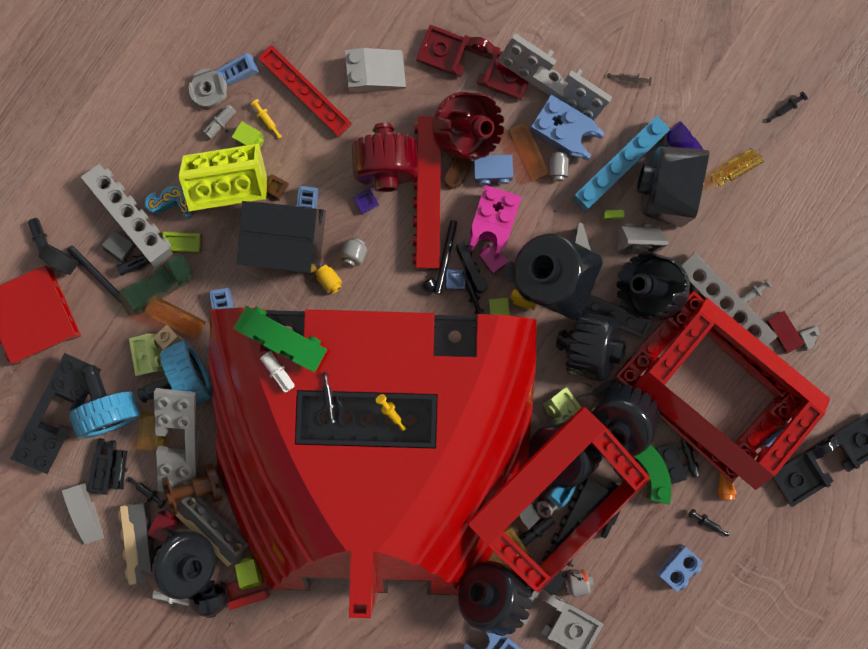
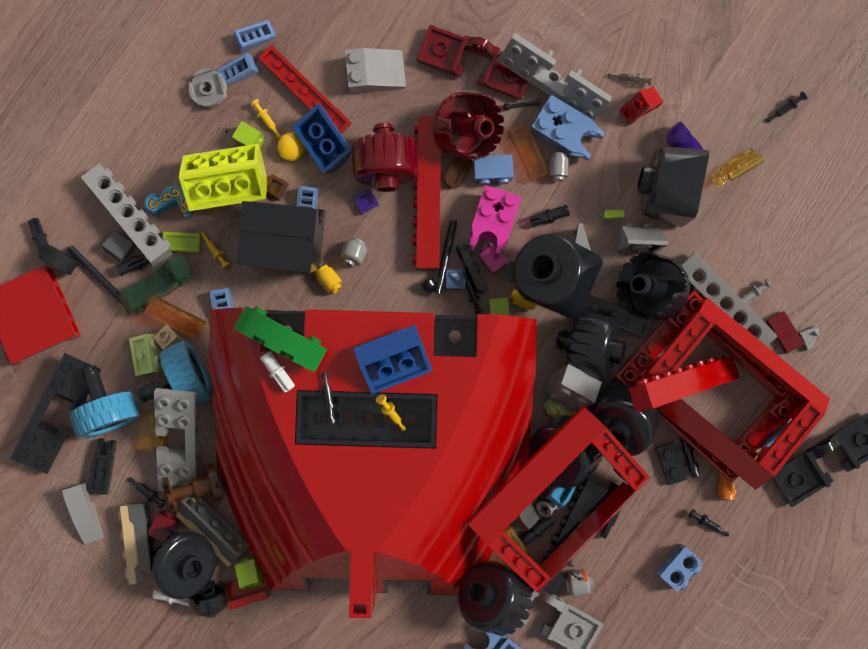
(119, 469): black pin -> none
(218, 255): none -> yellow piece
(219, 121): light grey axle -> none
(250, 44): none -> medium blue slope
(290, 147): none -> yellow hair
(322, 140): none -> blue slope
(393, 359): none -> blue slope
(537, 102): none -> black hinge
(549, 216): none -> black pin
(572, 388): none -> light grey brick
(621, 164): dark azure brick -> none
(641, 104): none -> red pin
(659, 484): green brick -> none
(683, 382): none -> red brick

